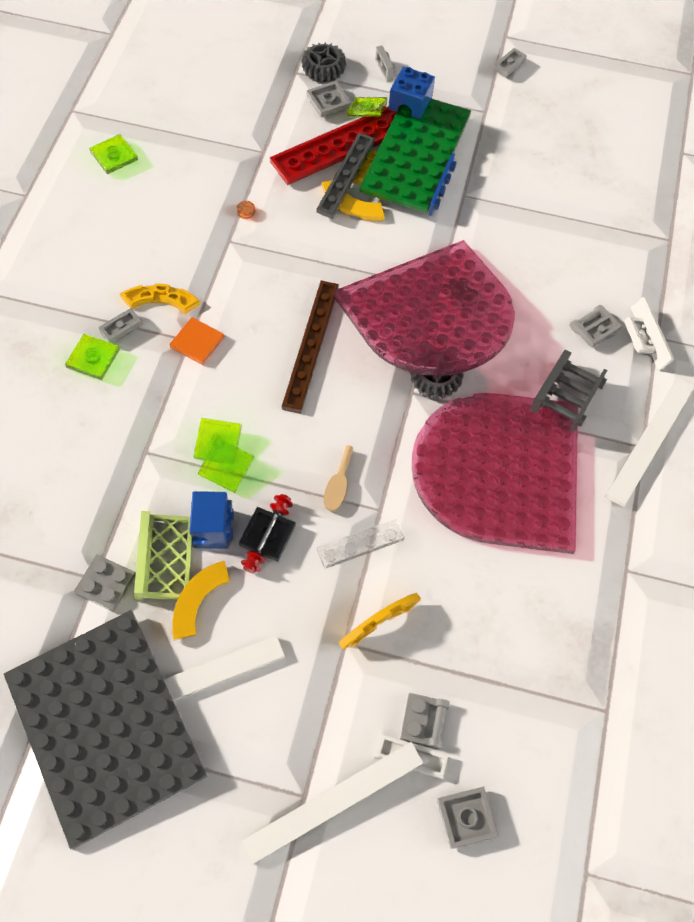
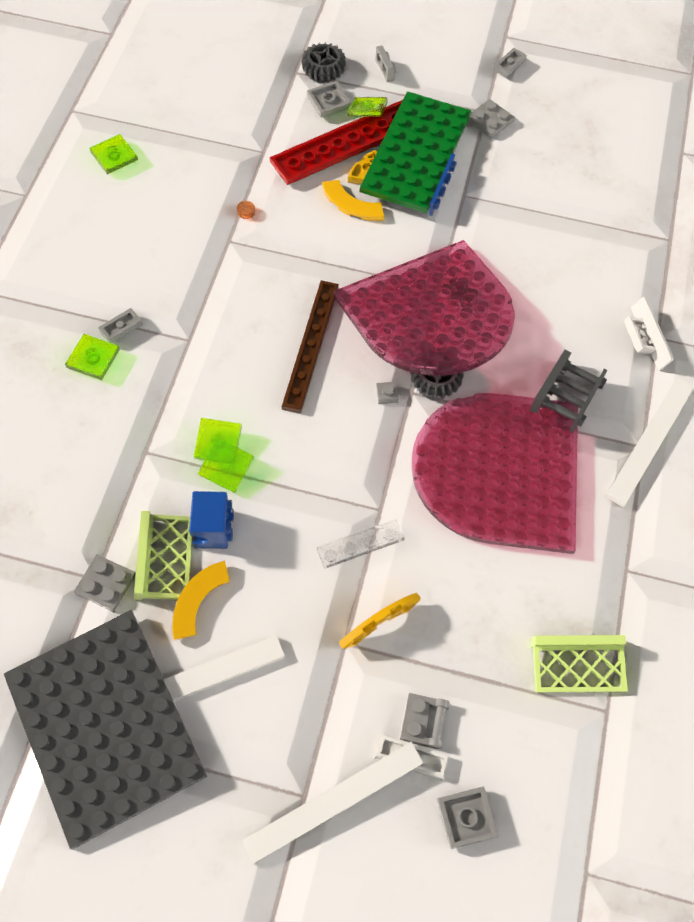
(160, 294): yellow tile -> none
(196, 340): orange tile -> none
(267, 534): black plate -> none
(337, 485): tan piece -> none
(345, 175): dark grey tile -> none
(387, 392): none -> light grey plate
(412, 89): blue piece -> none
(490, 118): none -> light grey plate
(580, 643): none -> yellowish green fence
(598, 330): light grey plate -> none

